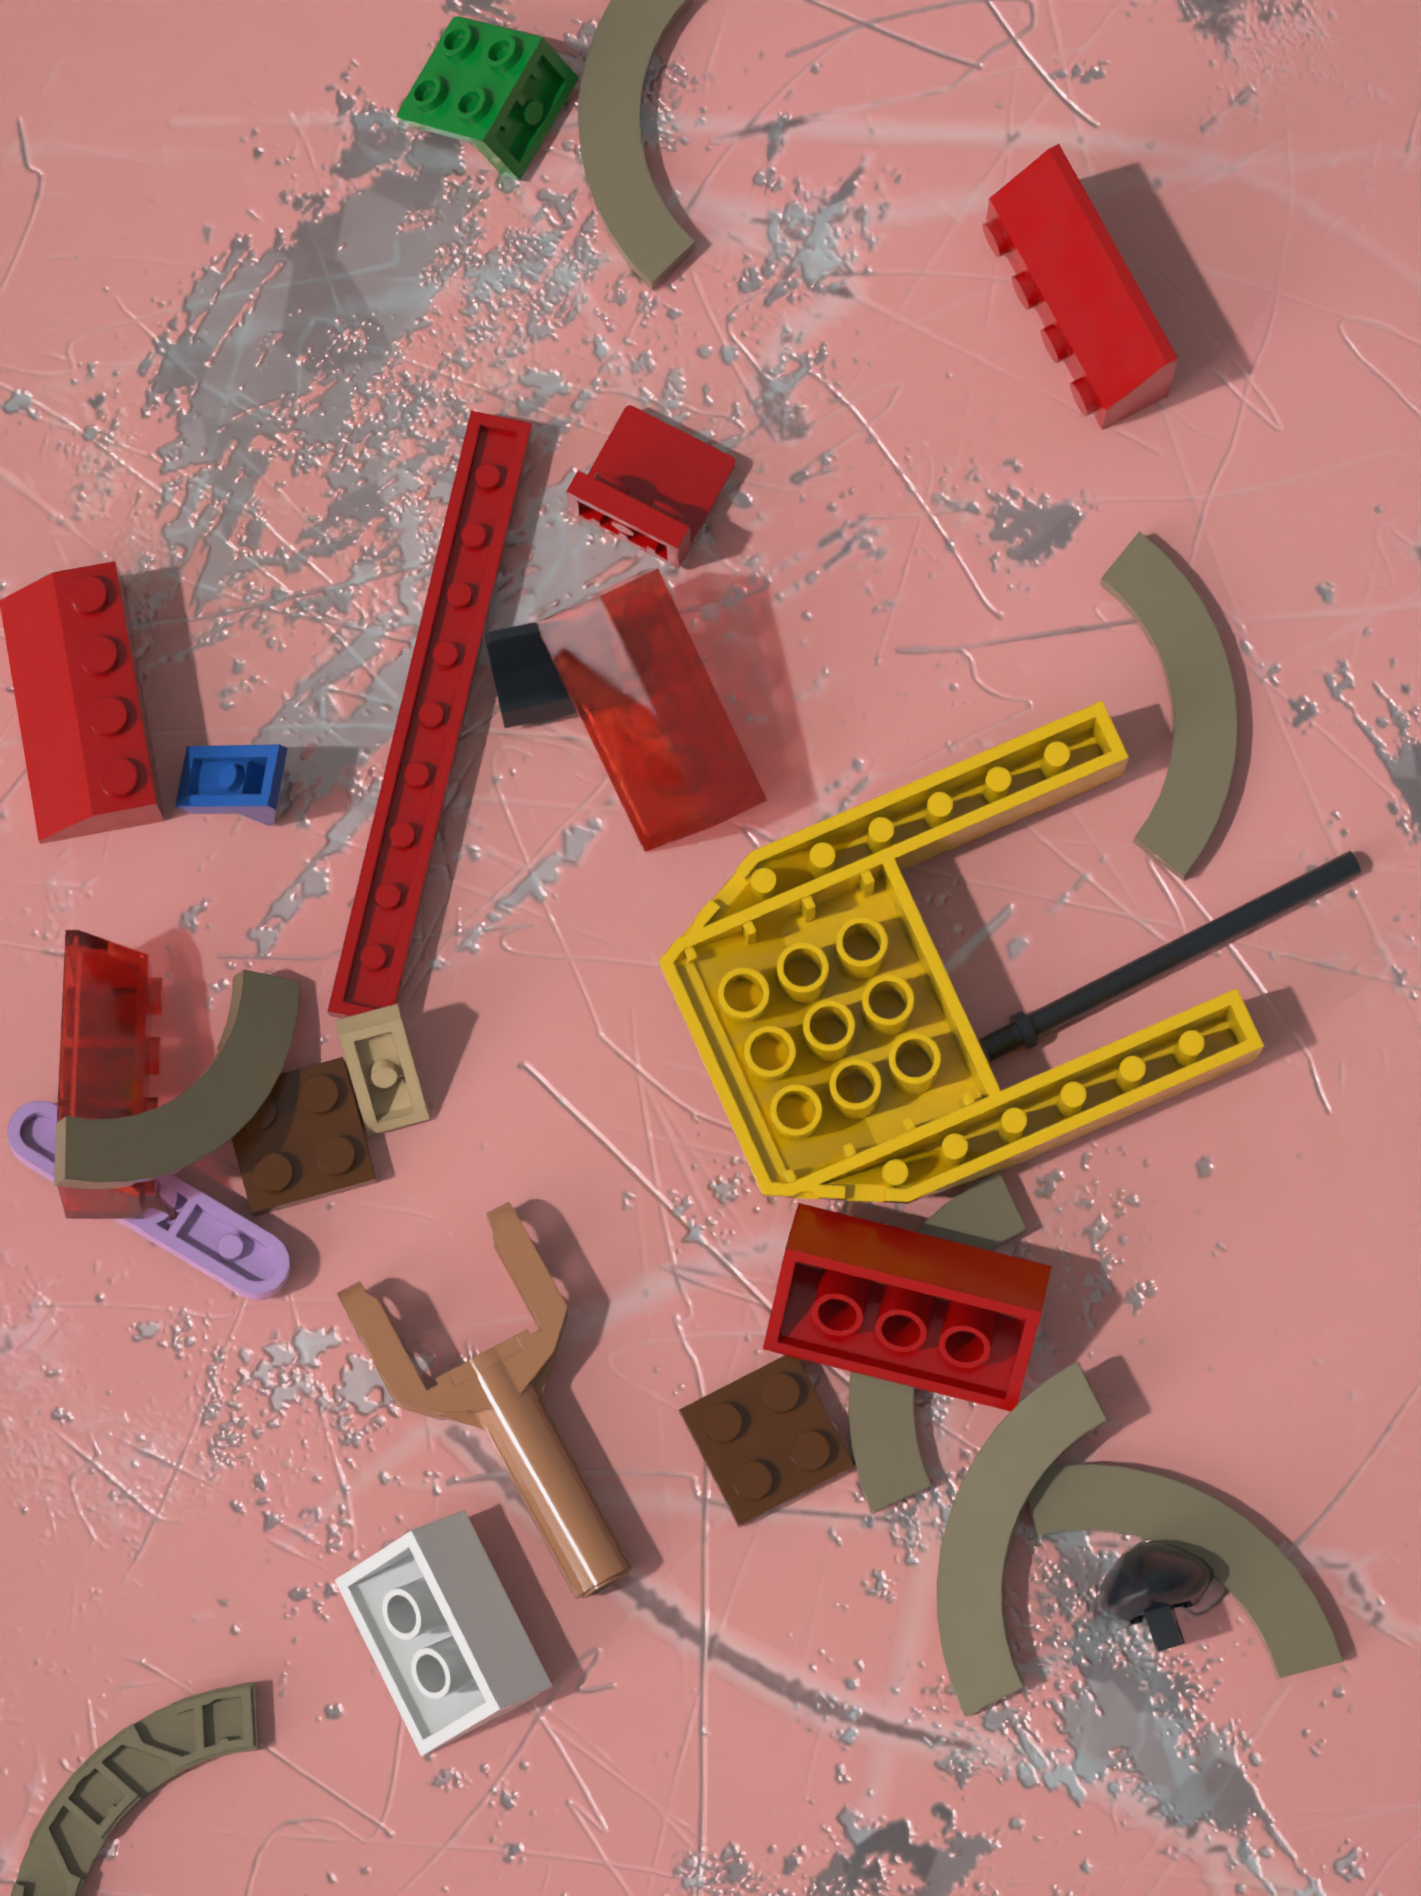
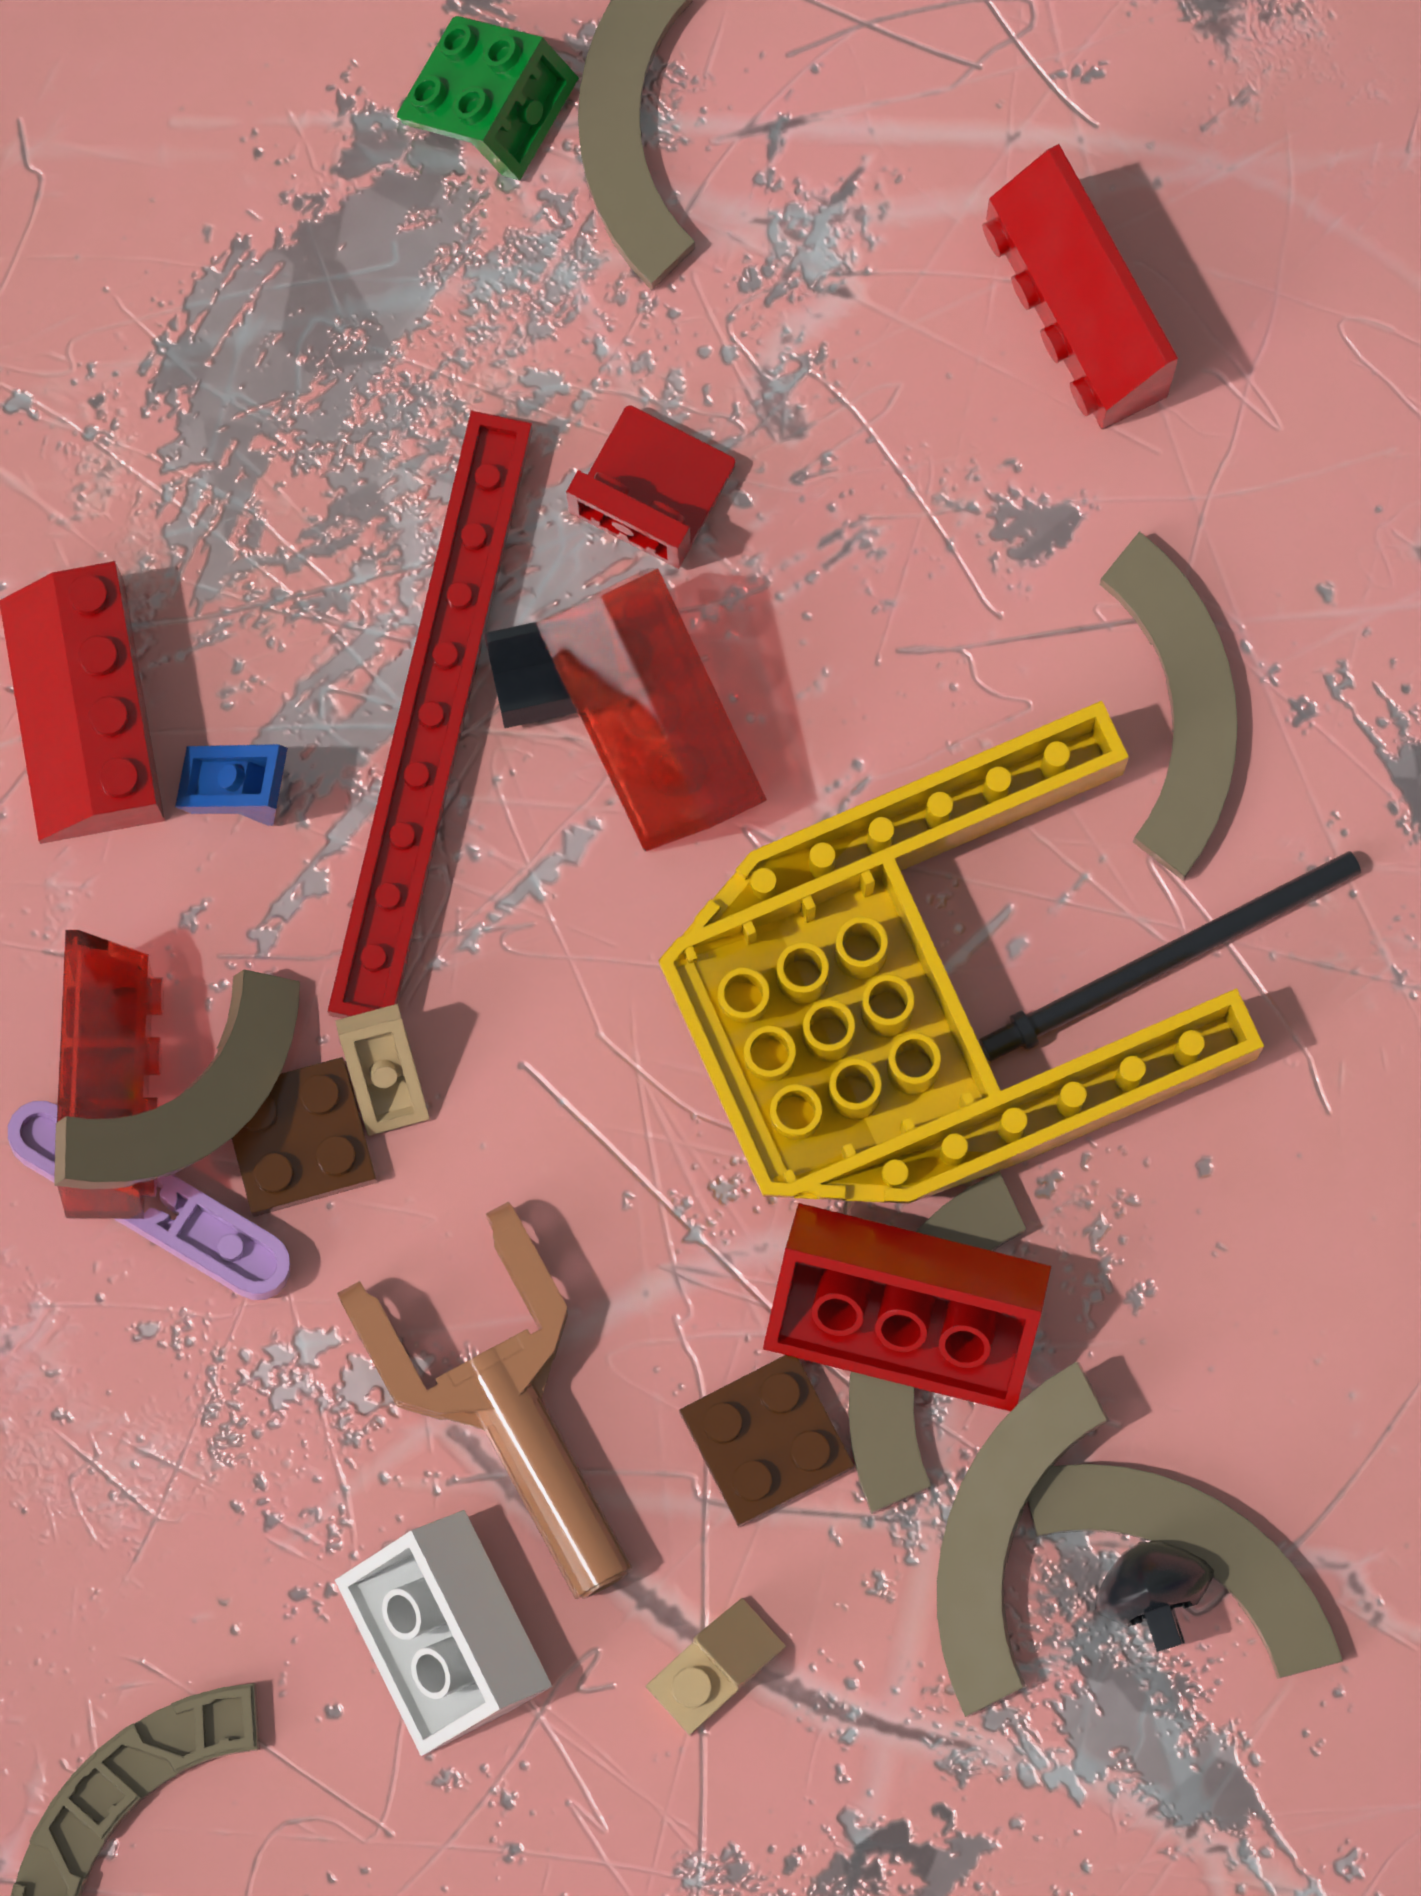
(715, 1666): none -> tan slope

